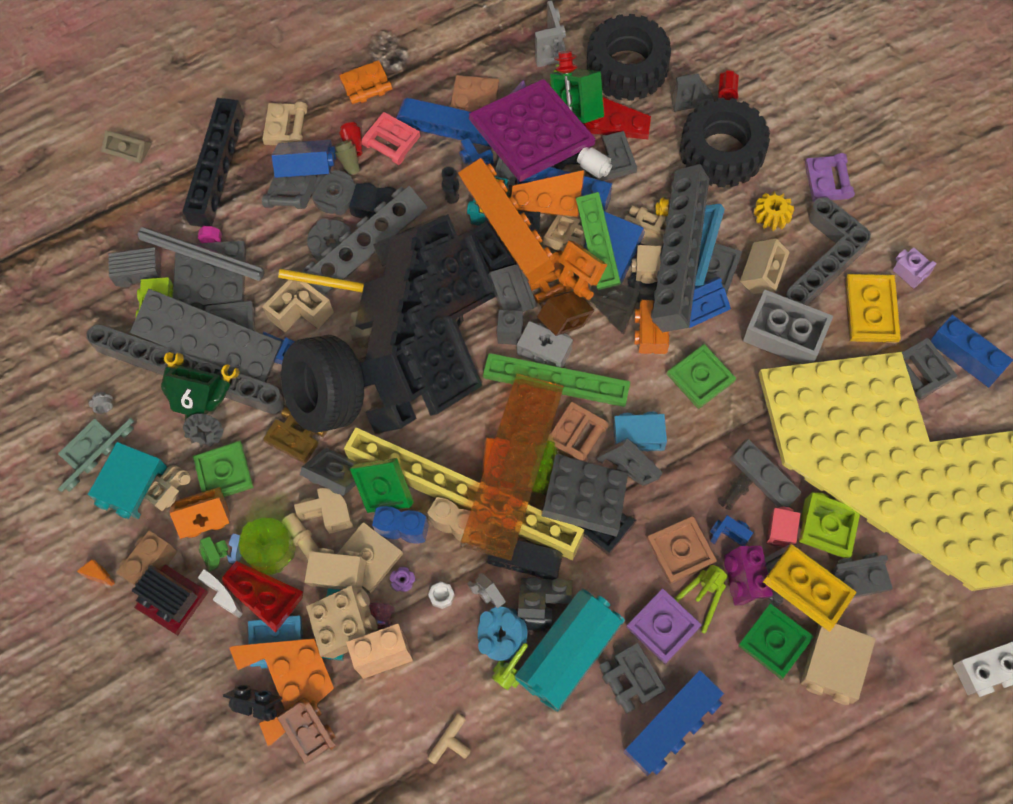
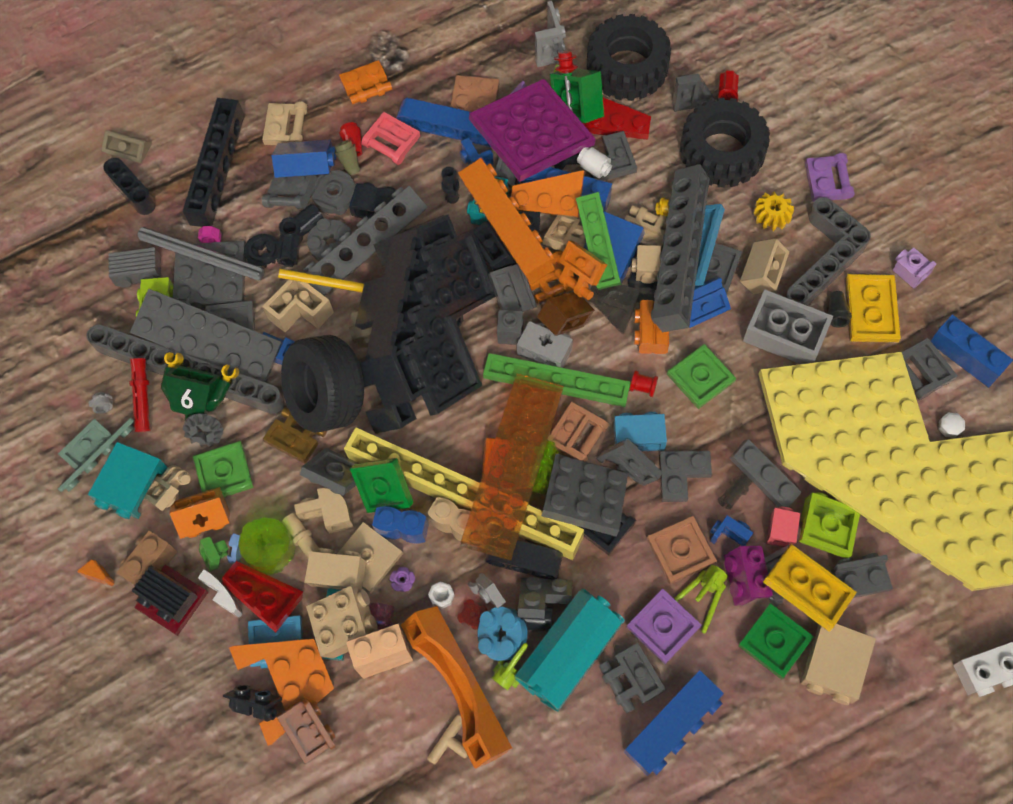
(129, 186): none -> black beam
(140, 395): none -> red pin
(257, 243): none -> black gear
(290, 242): none -> black piece
(464, 616): none -> clear red plate
(482, 732): none -> orange arch
(643, 383): none -> red bush
(678, 467): none -> dark grey plate
(839, 310): none -> pearl dark grey cone
(951, 425): none -> white tile

